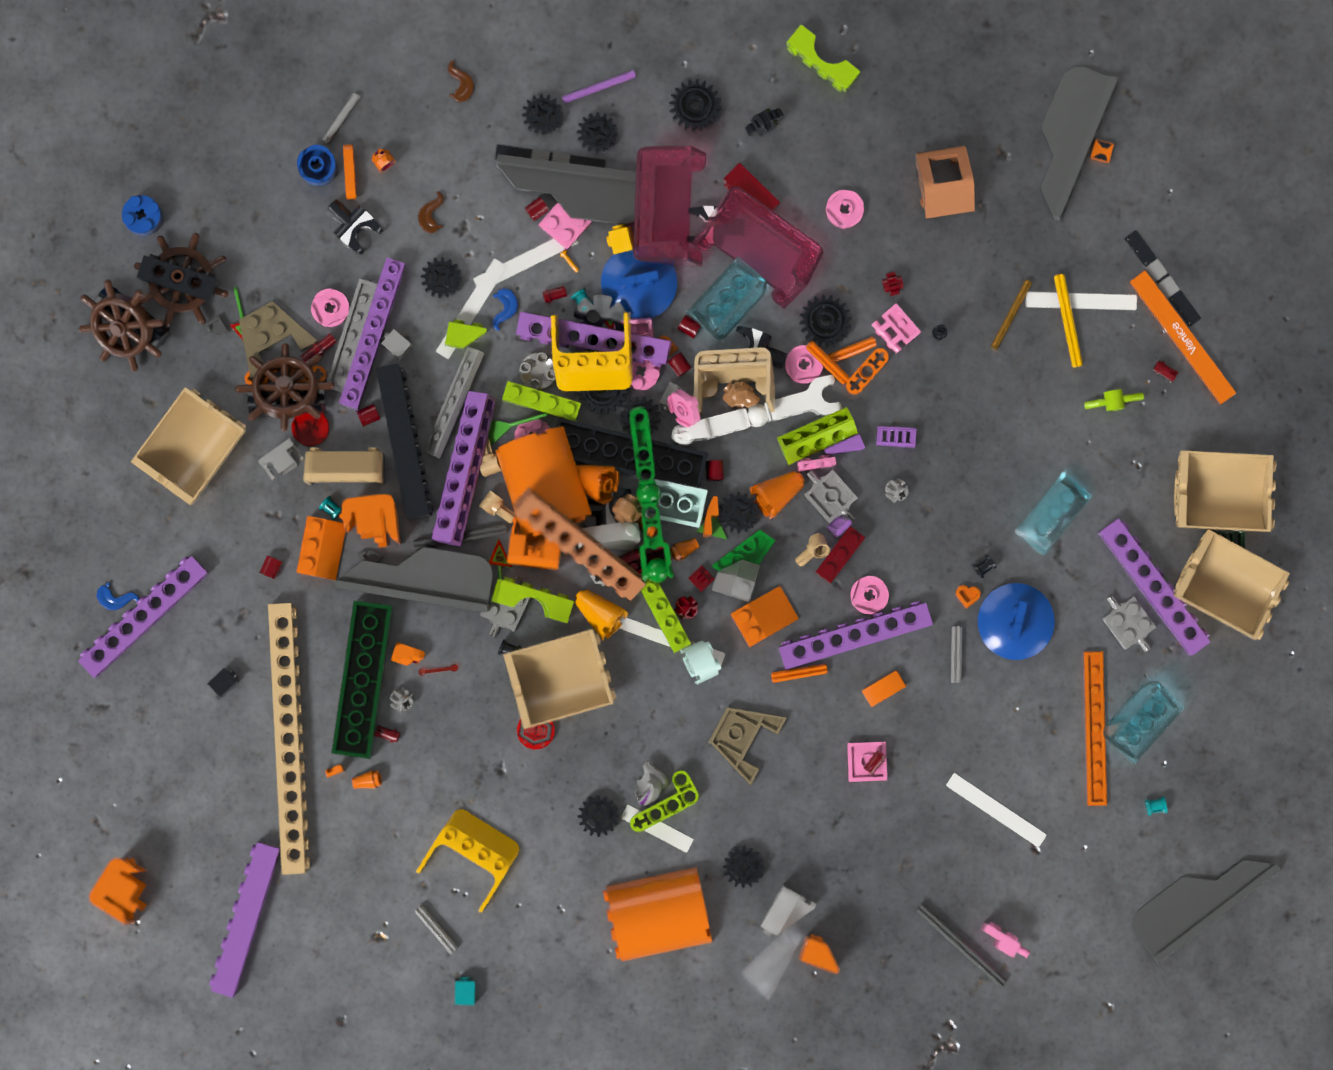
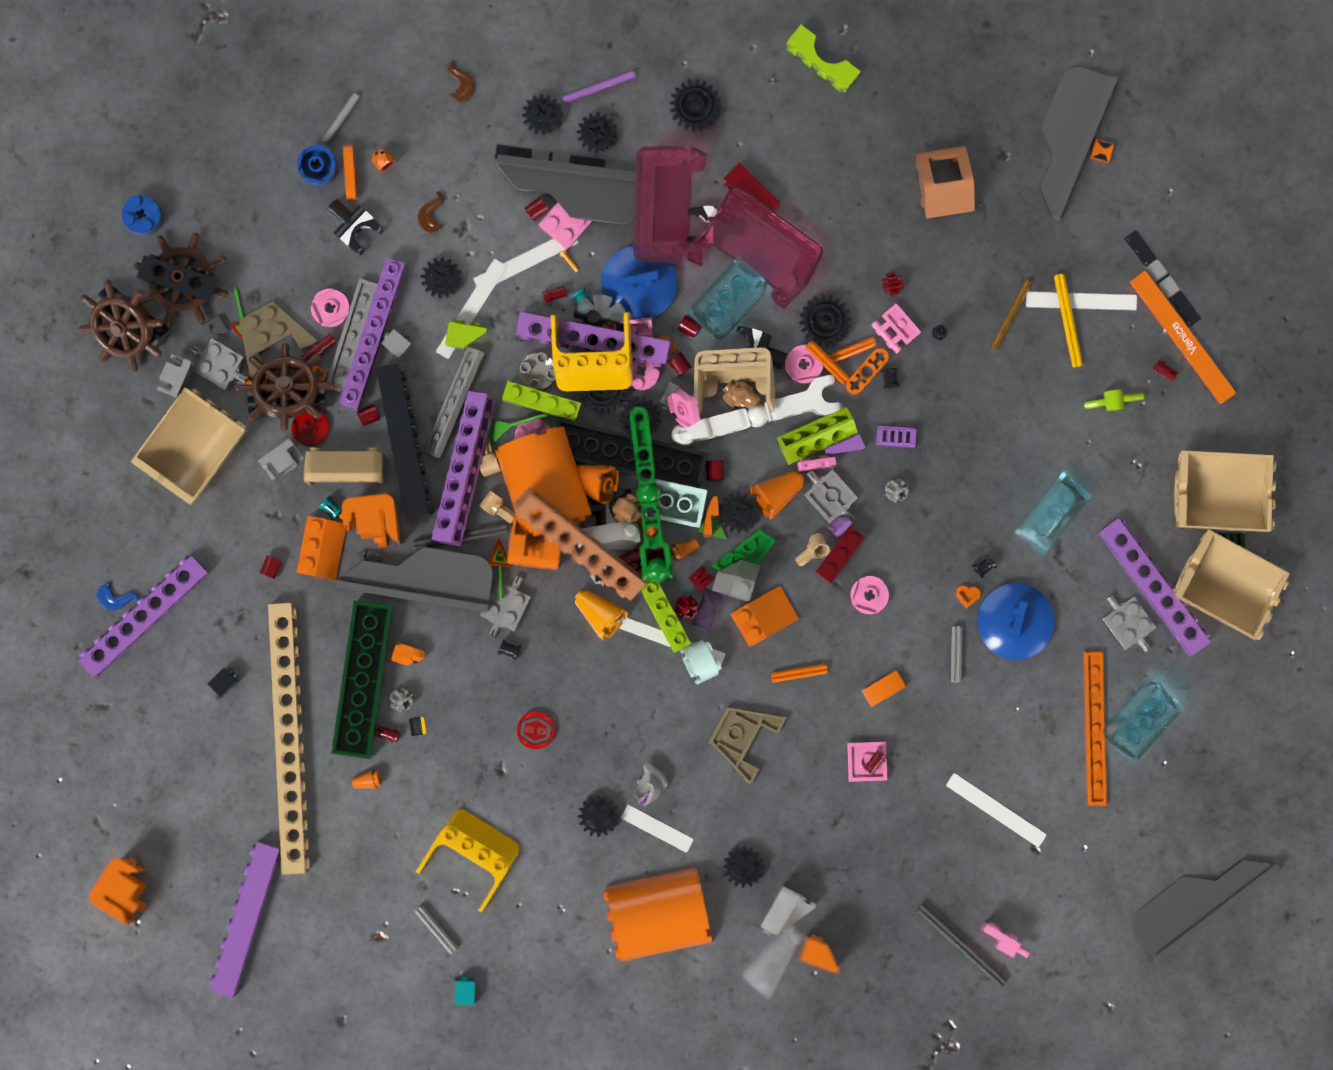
(176, 376): none -> light grey panel
(219, 364): none -> light grey plate
(335, 770): orange tile -> none
(417, 726): none -> black sticker
(453, 667): clear red hinge -> none
(510, 306): blue piece -> none
(554, 607): lime arch -> none
(559, 678): tan cylinder -> none
(620, 239): yellow brick -> none
(662, 806): lime beam -> none
(707, 609): none -> clear purple slope
(764, 122): black gear -> none
(842, 219): bright pink plate -> none
(890, 378): none -> black bush
(922, 620): medium lavender brick -> none
(1156, 806): teal bush -> none

